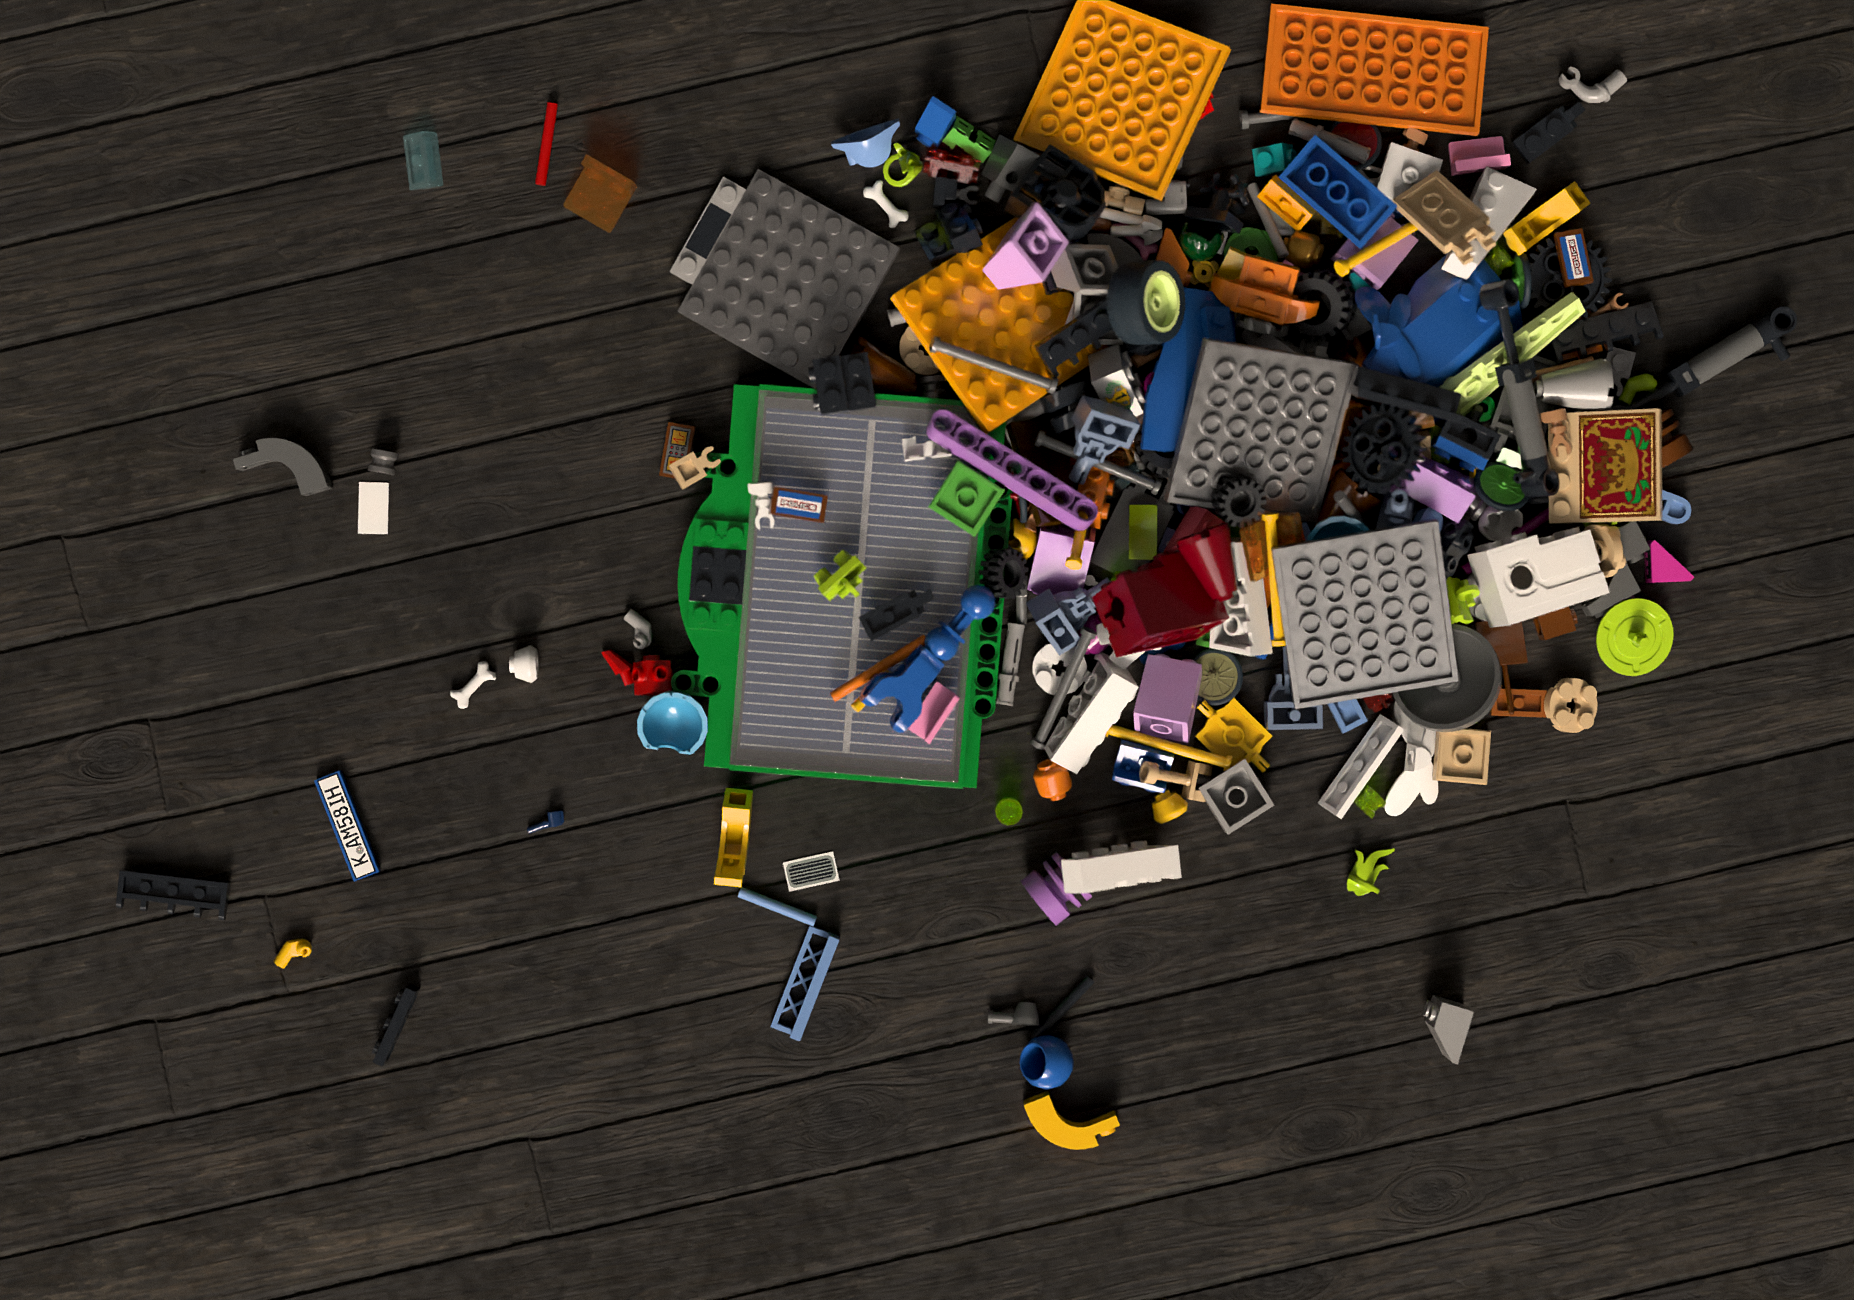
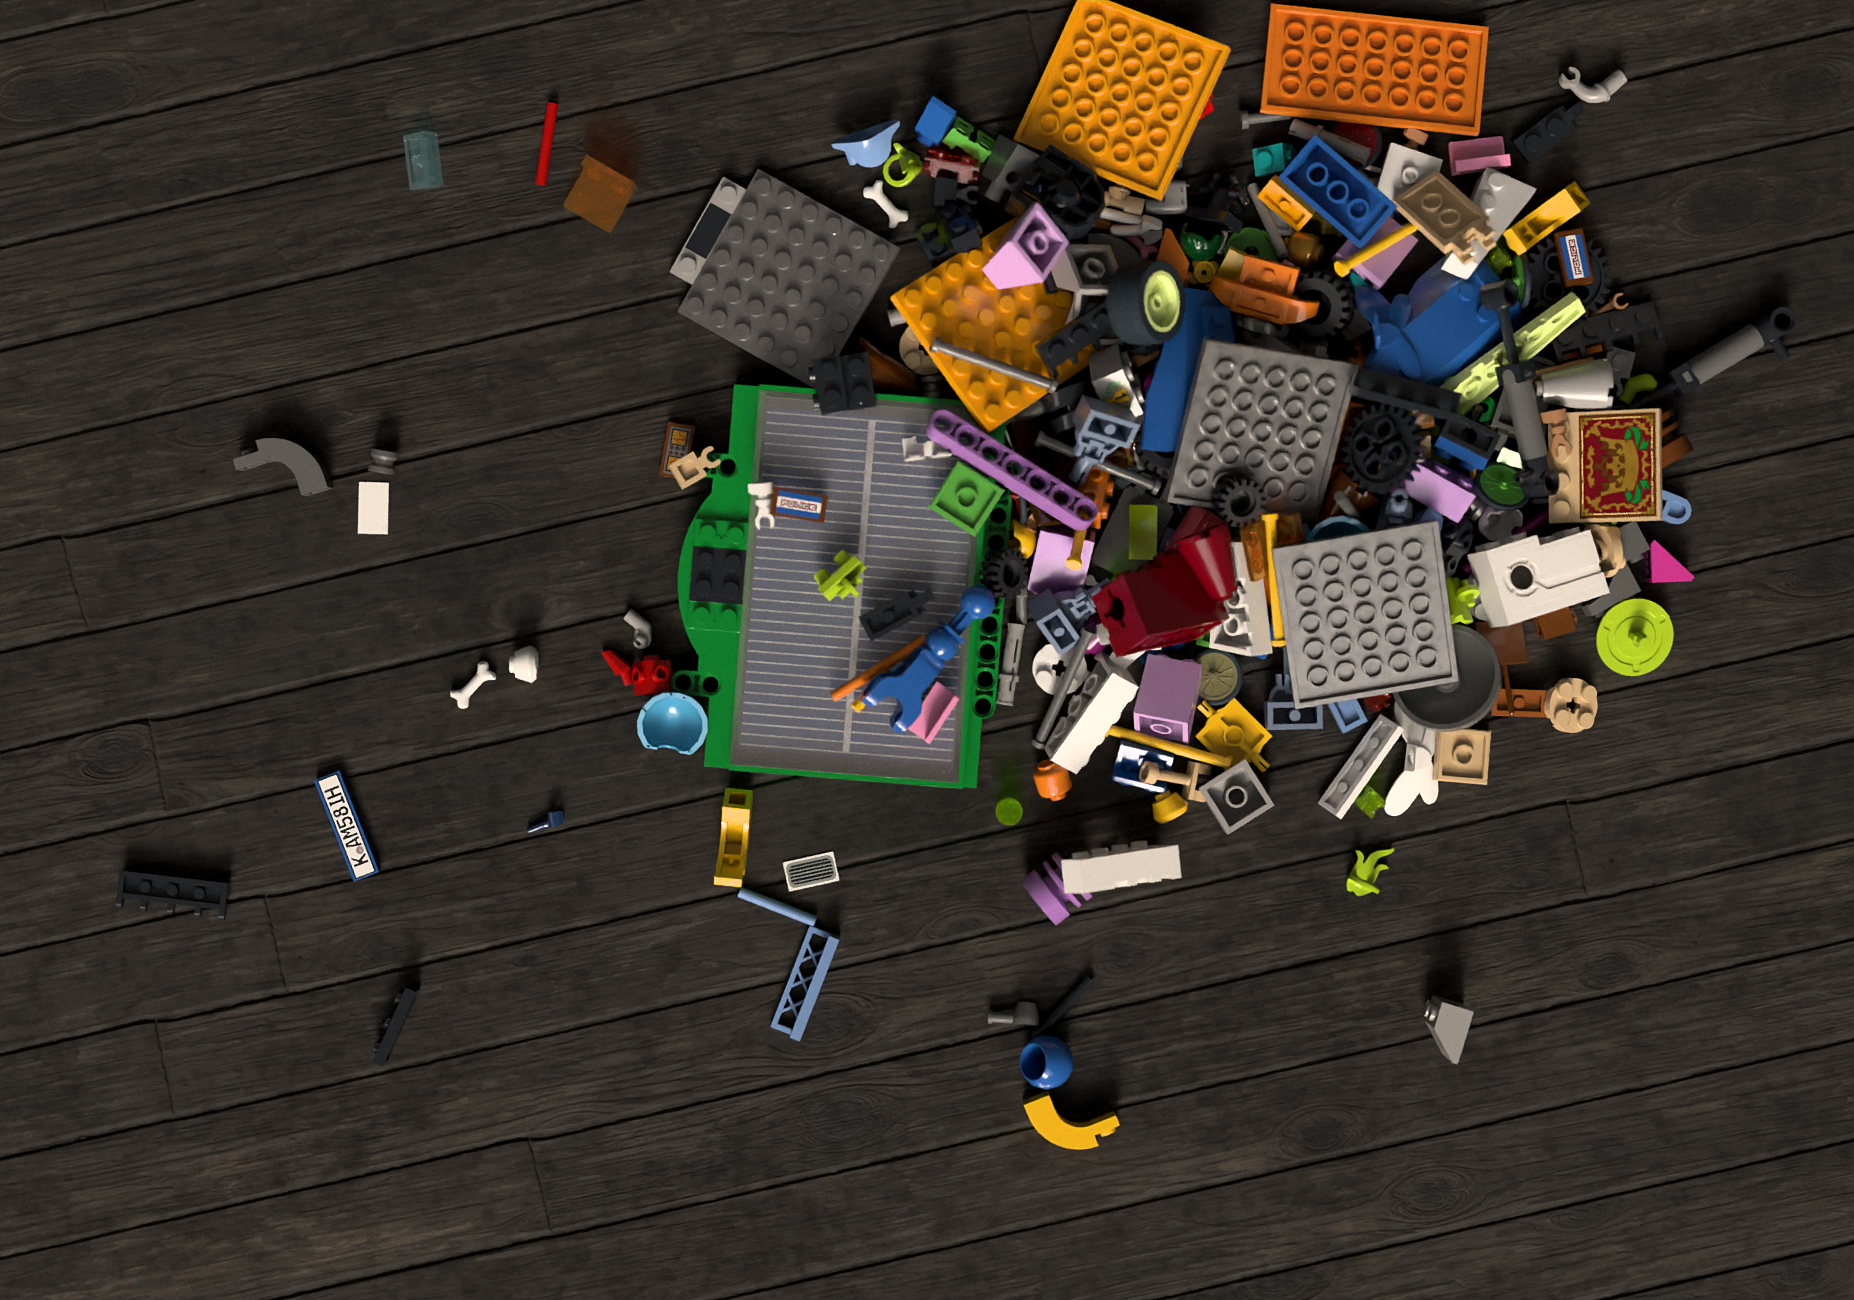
(291, 949): yellow arm -> none

